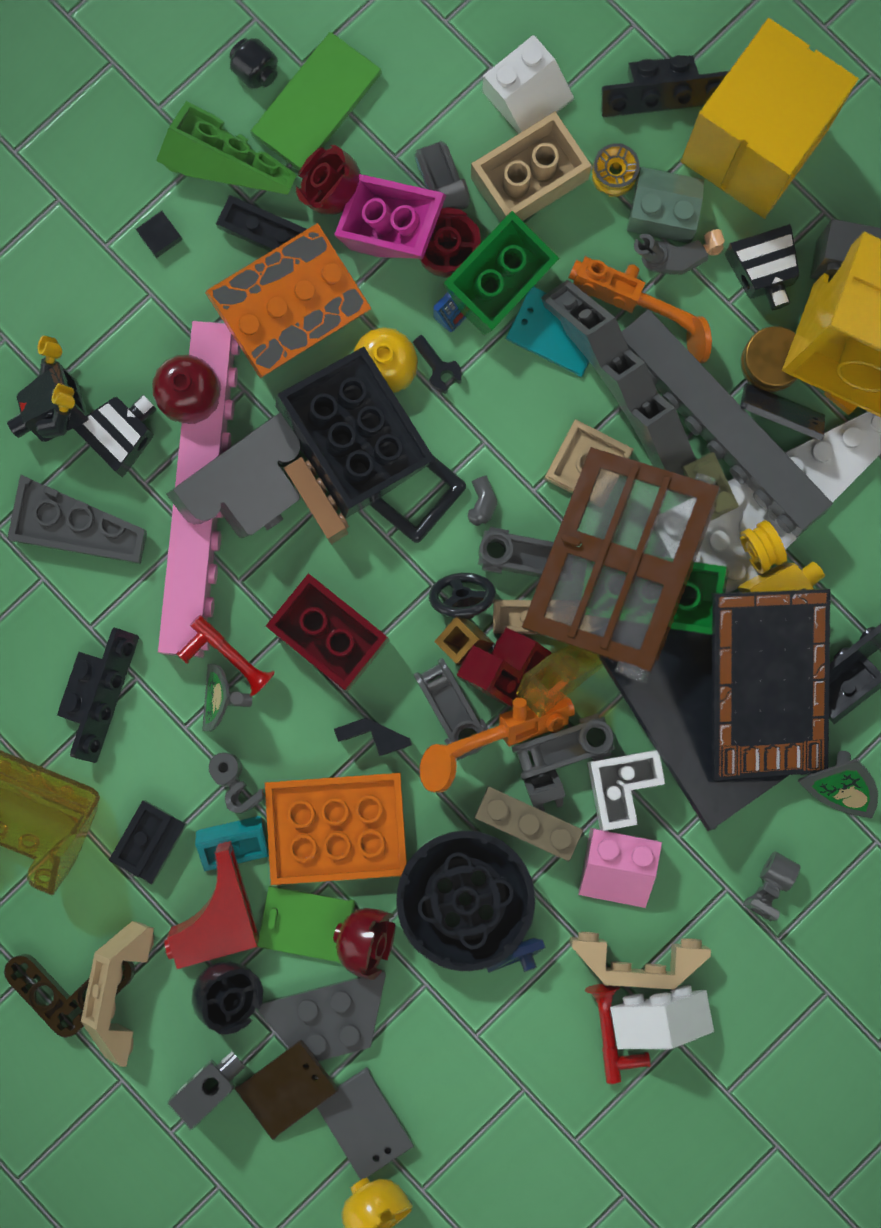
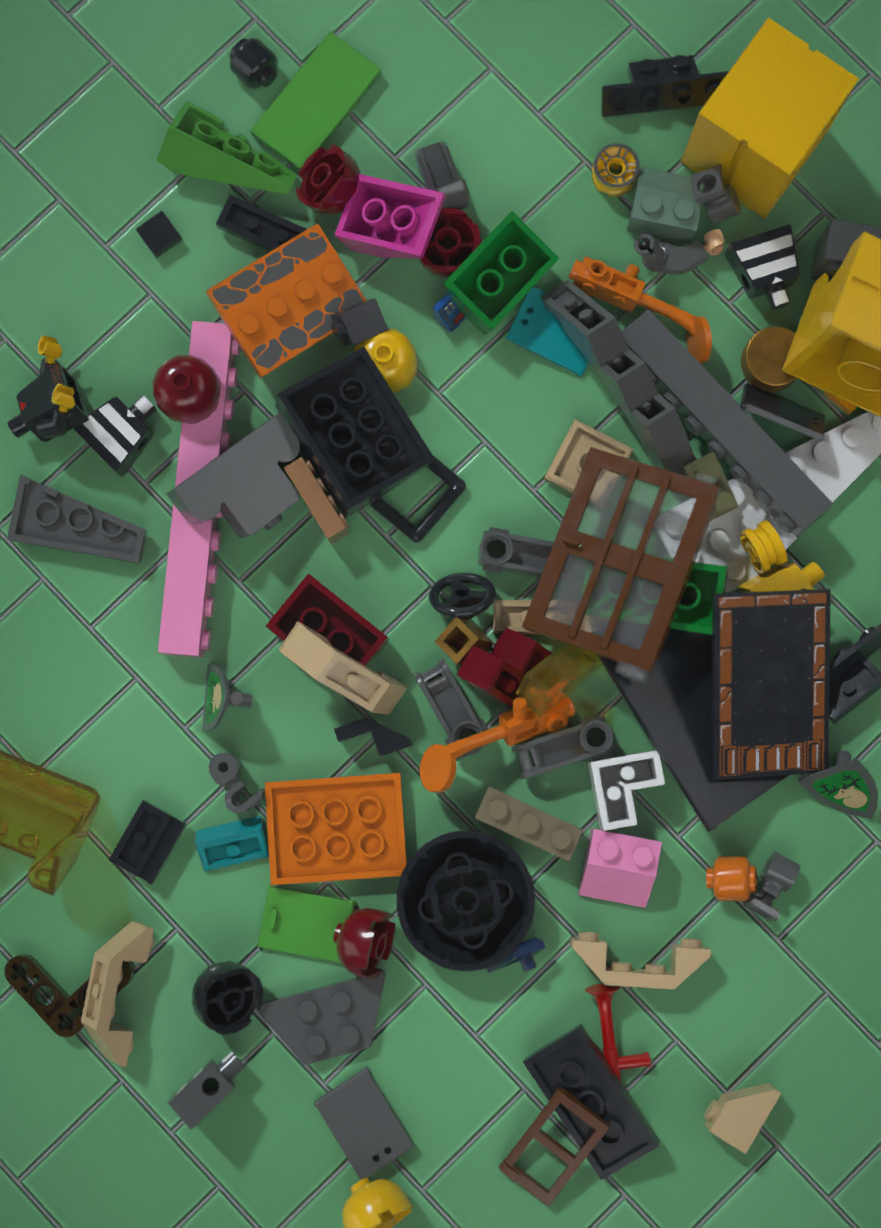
(95, 693): black bracket -> none
(207, 633): red piece -> none
(223, 923): red arch -> none
(286, 1089): dark brown container -> none
(340, 672): none -> tan slope
(358, 322): none -> black brick
(437, 365): black bar -> none
(485, 504): dark grey arm -> none
(527, 85): white slope -> none
(531, 169): tan brick -> none
(534, 1131): none -> reddish brown window
(545, 788): dark grey tile -> none
(582, 1070): none -> black plate
(662, 1020): white brick -> none
(719, 200): none -> dark grey leg
(732, 878): none -> orange head
(741, 1114): none -> tan slope

